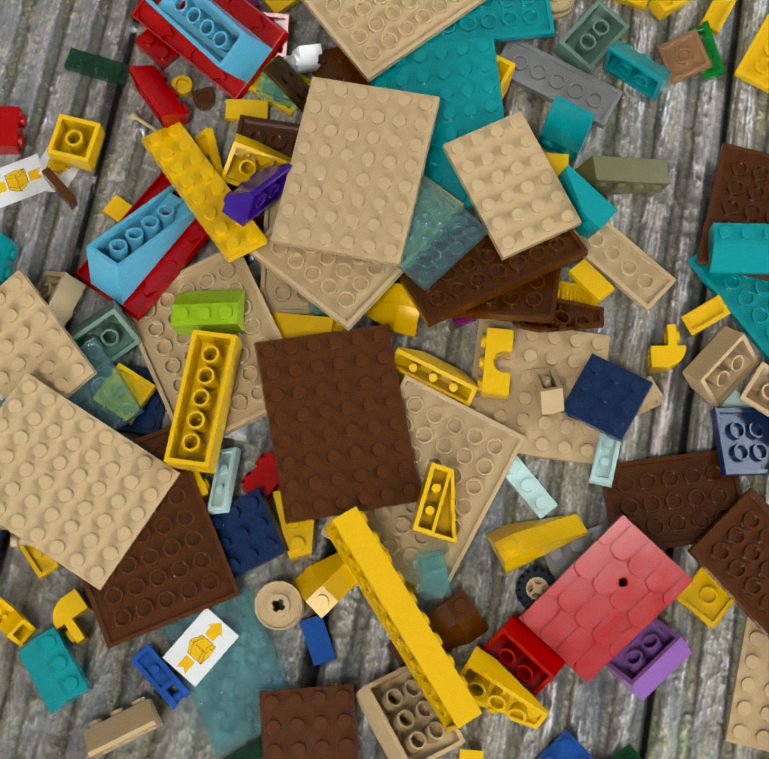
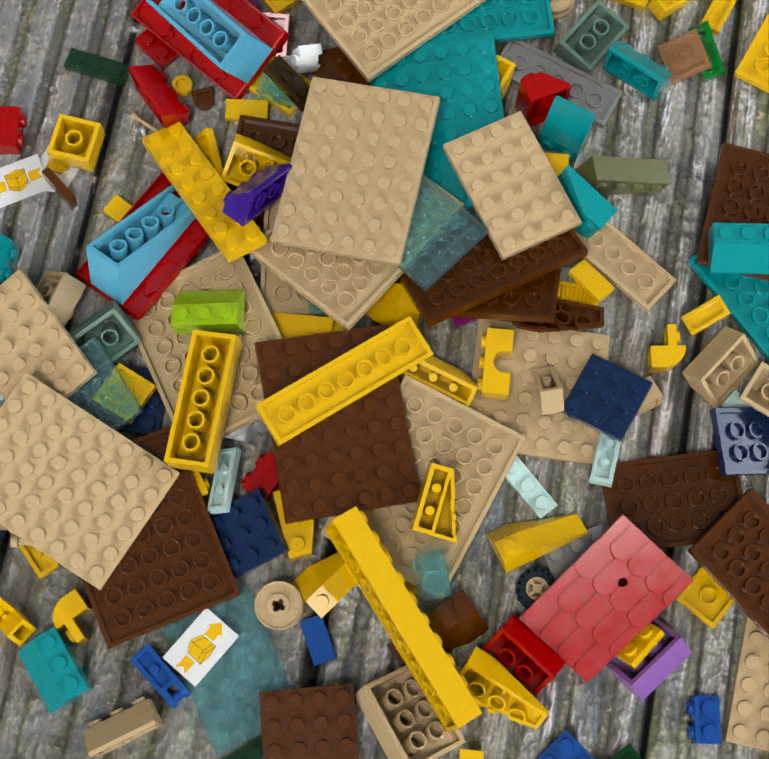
(343, 381): none -> yellow plate
(537, 96): none -> red slope
(640, 646): none -> yellow plate
(704, 719): none -> blue bracket

